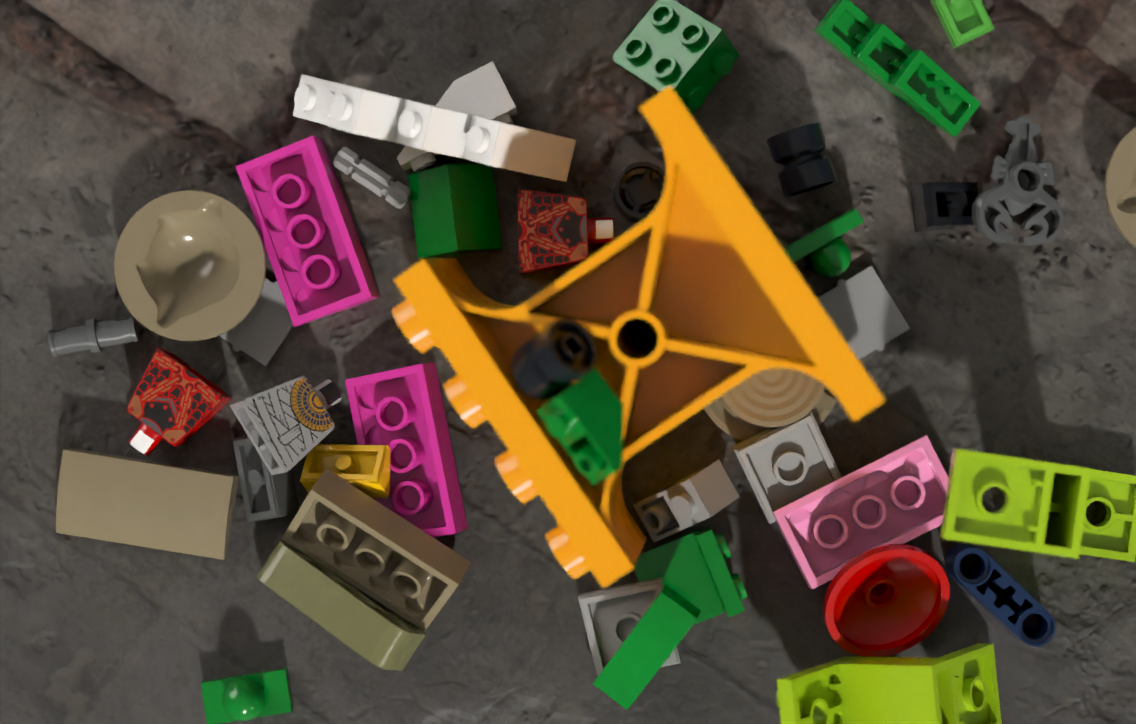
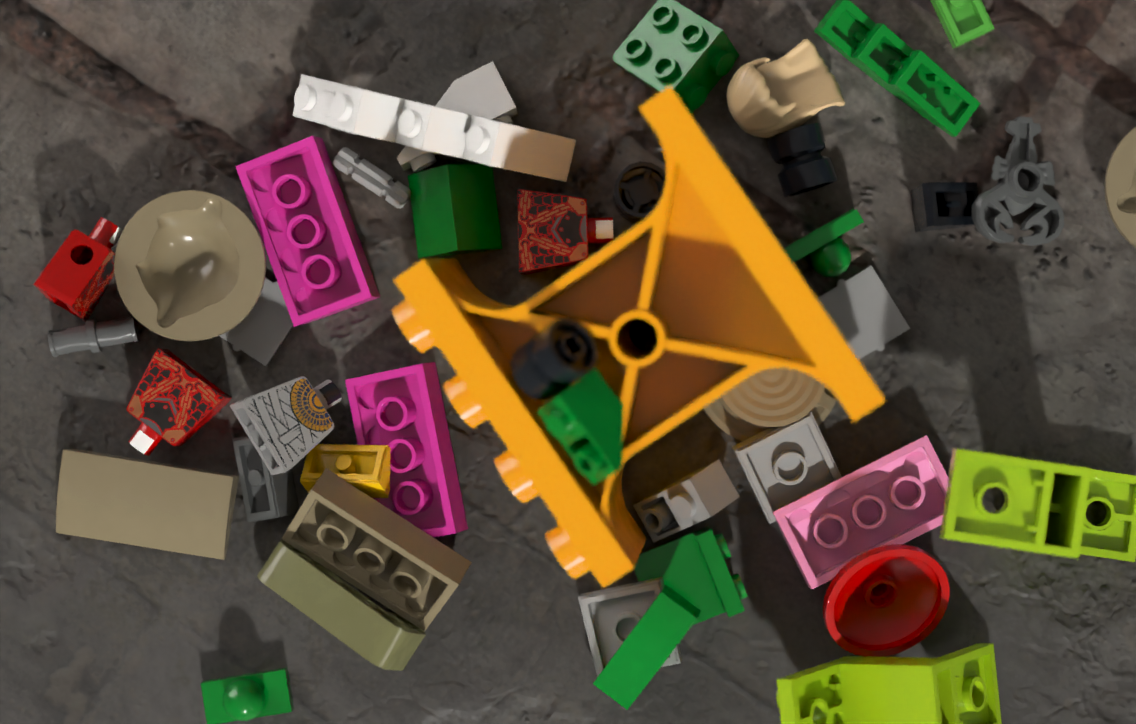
(80, 285): none -> red torso
(782, 92): none -> tan piece
(1009, 618): dark blue beam -> none

